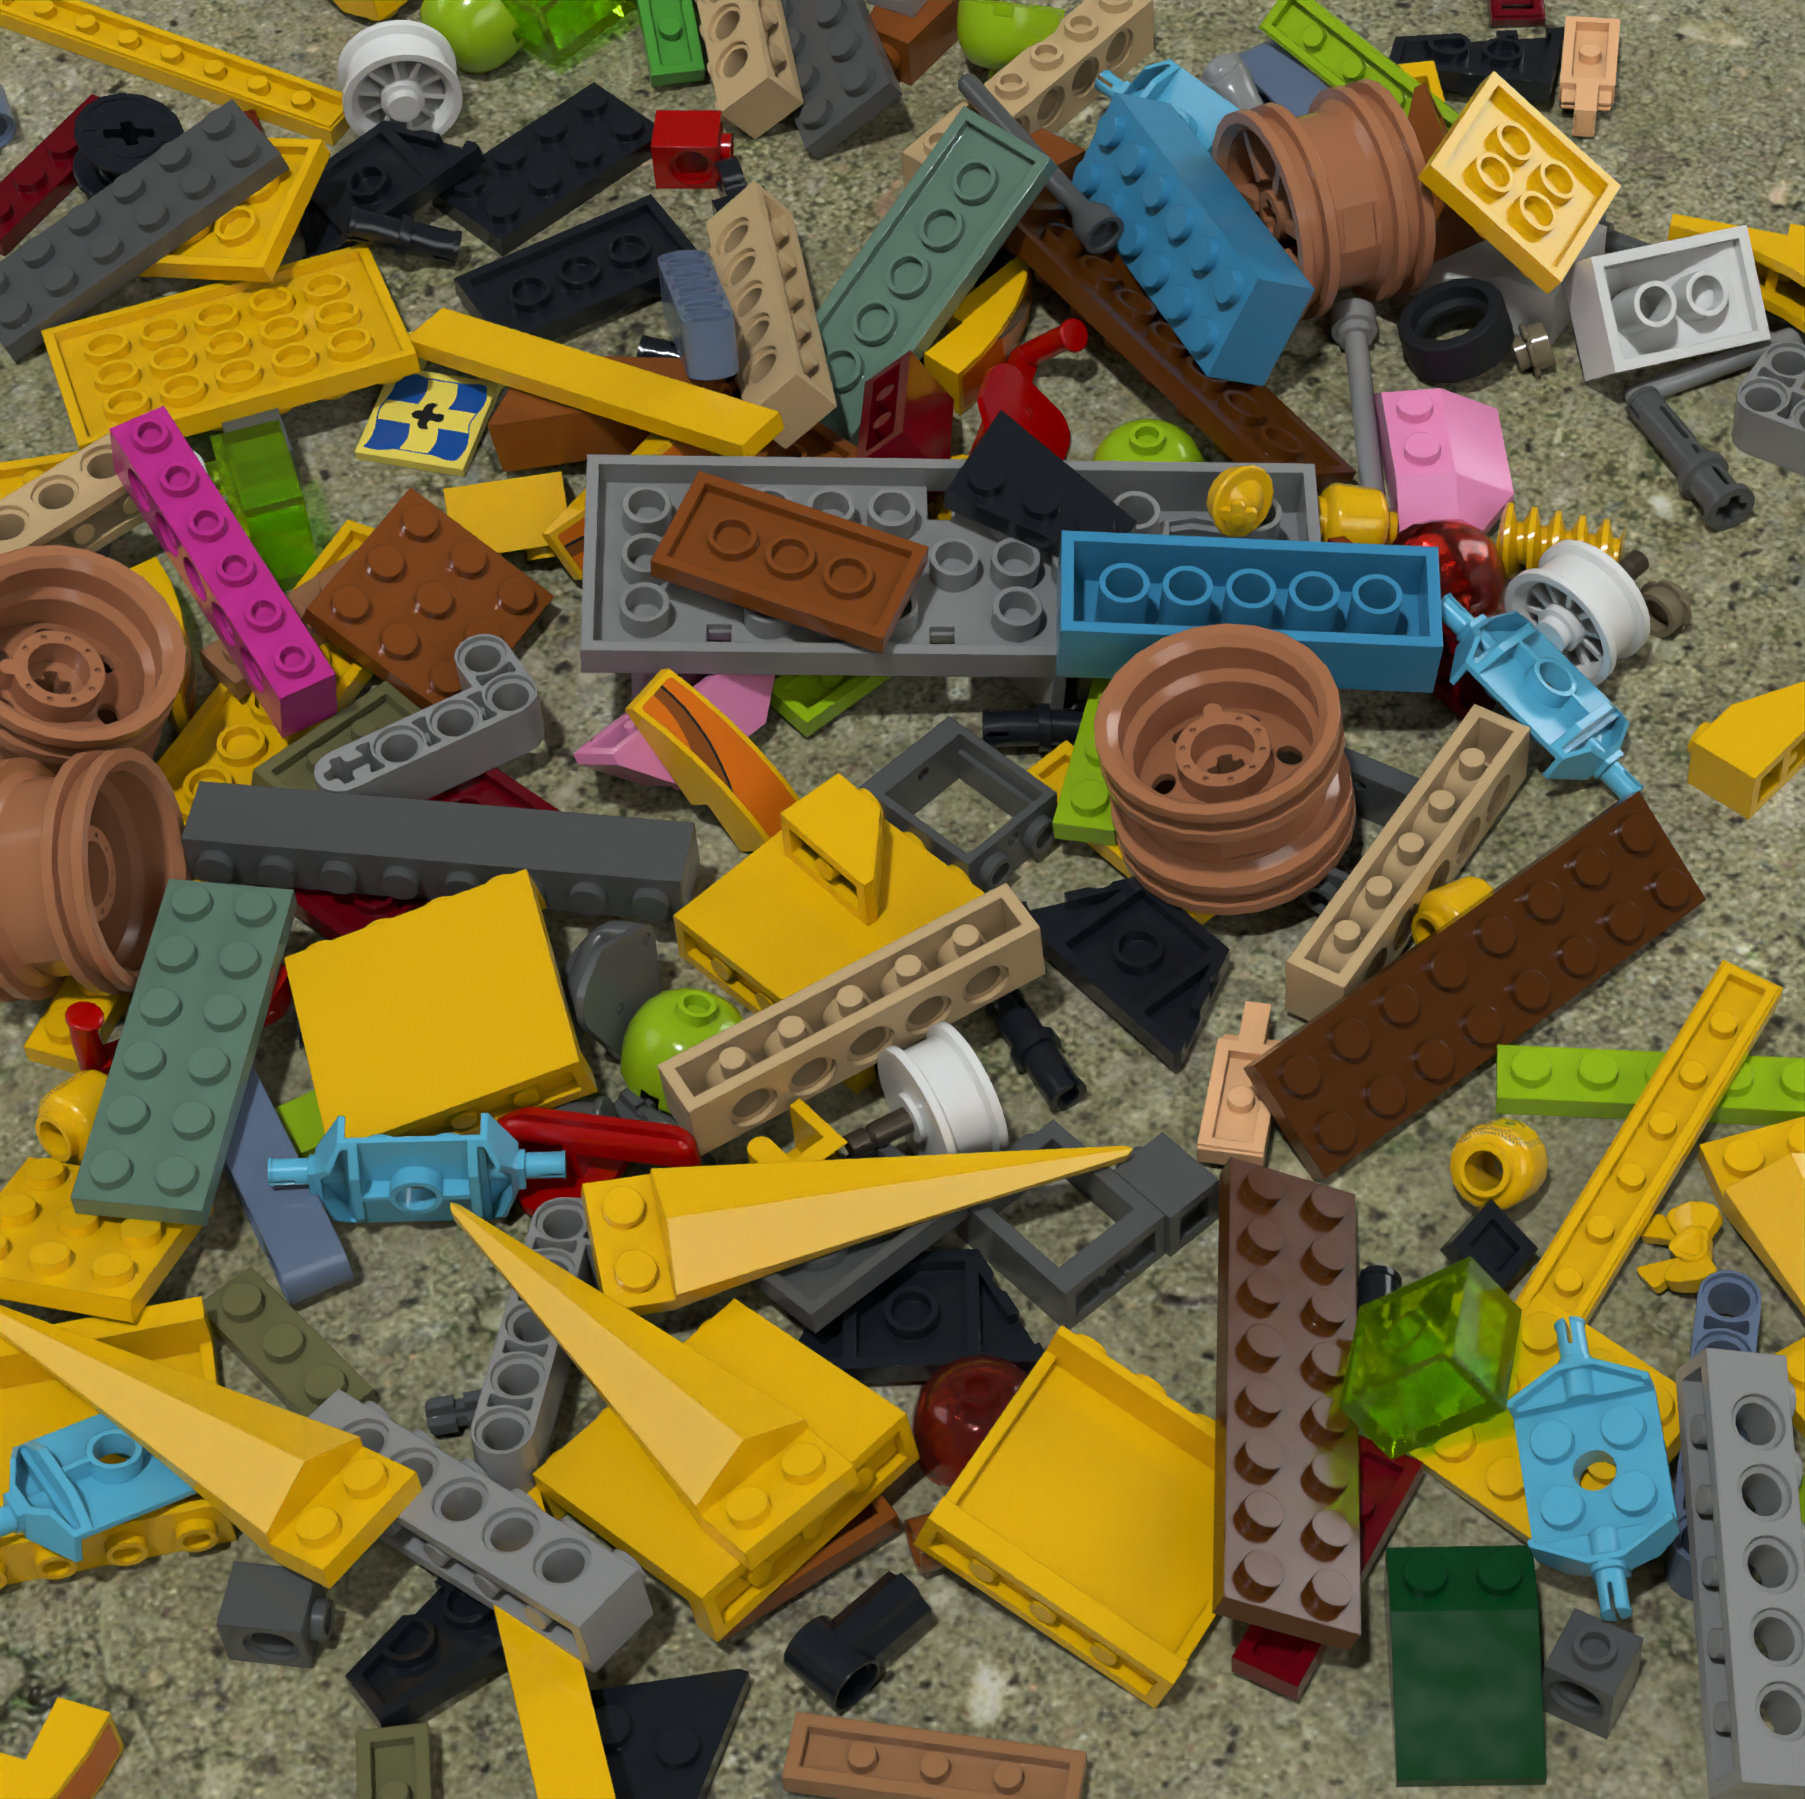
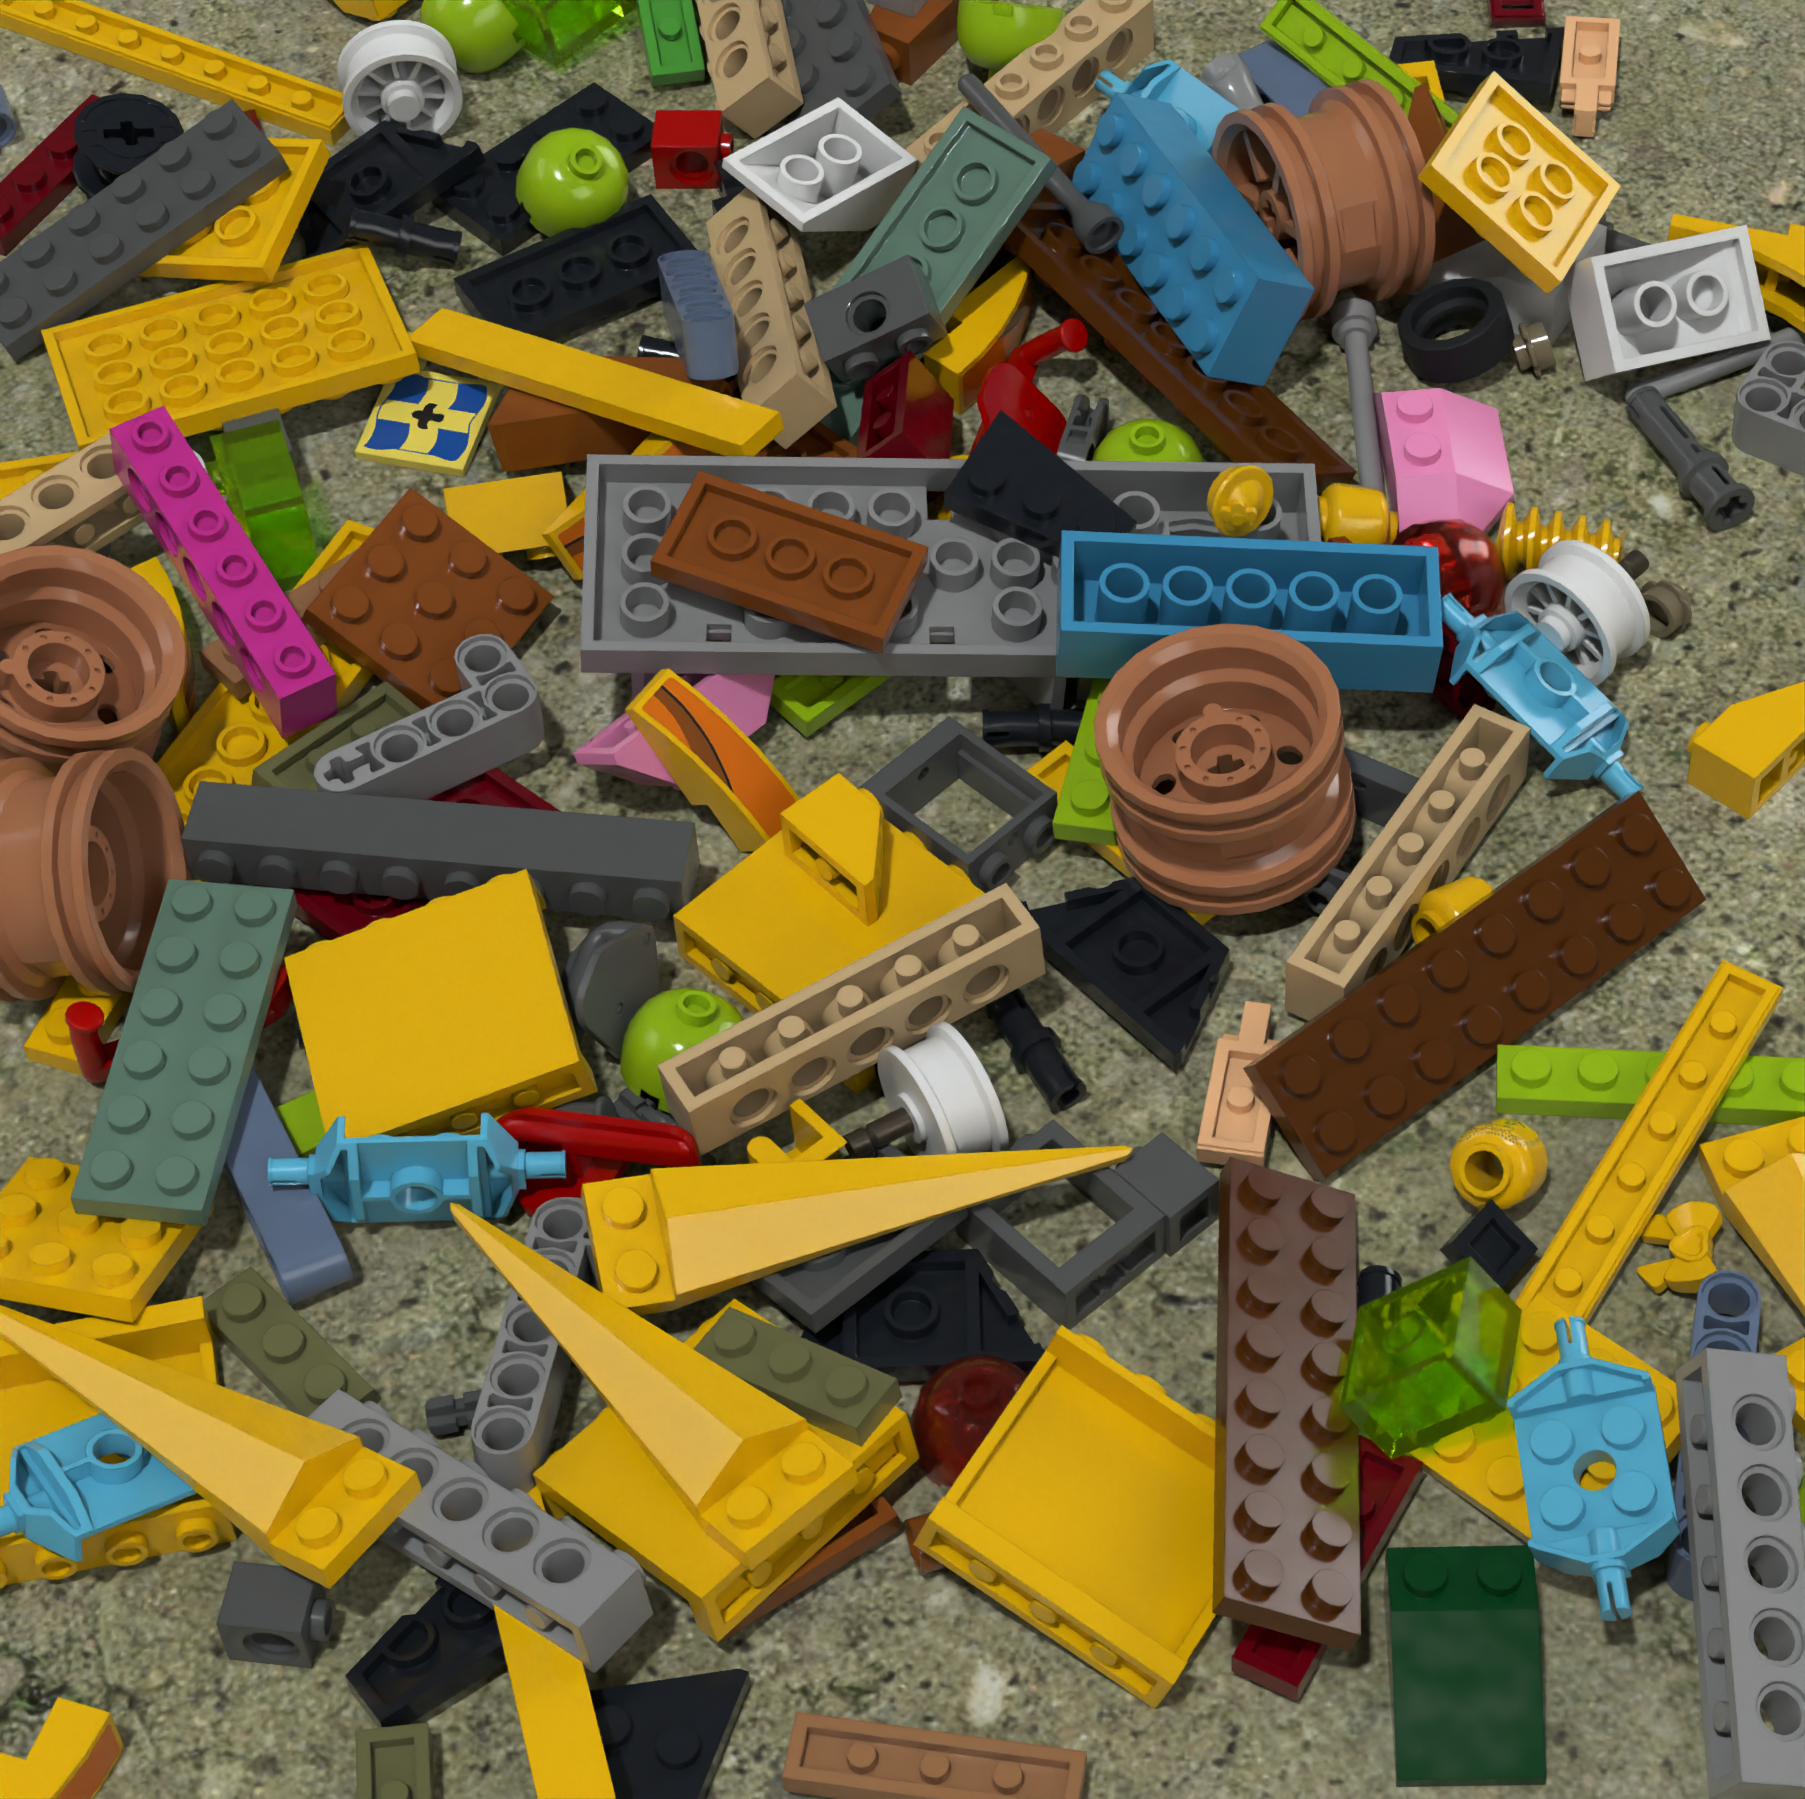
(68, 1115): yellow head -> none
(571, 181): none -> lime cylinder
(802, 1375): none -> olive plate
(826, 170): none -> white slope
(845, 1653): black piece -> none
(846, 314): none -> dark grey brick
(1084, 429): none -> dark grey piece
(1591, 1673): dark grey brick -> none

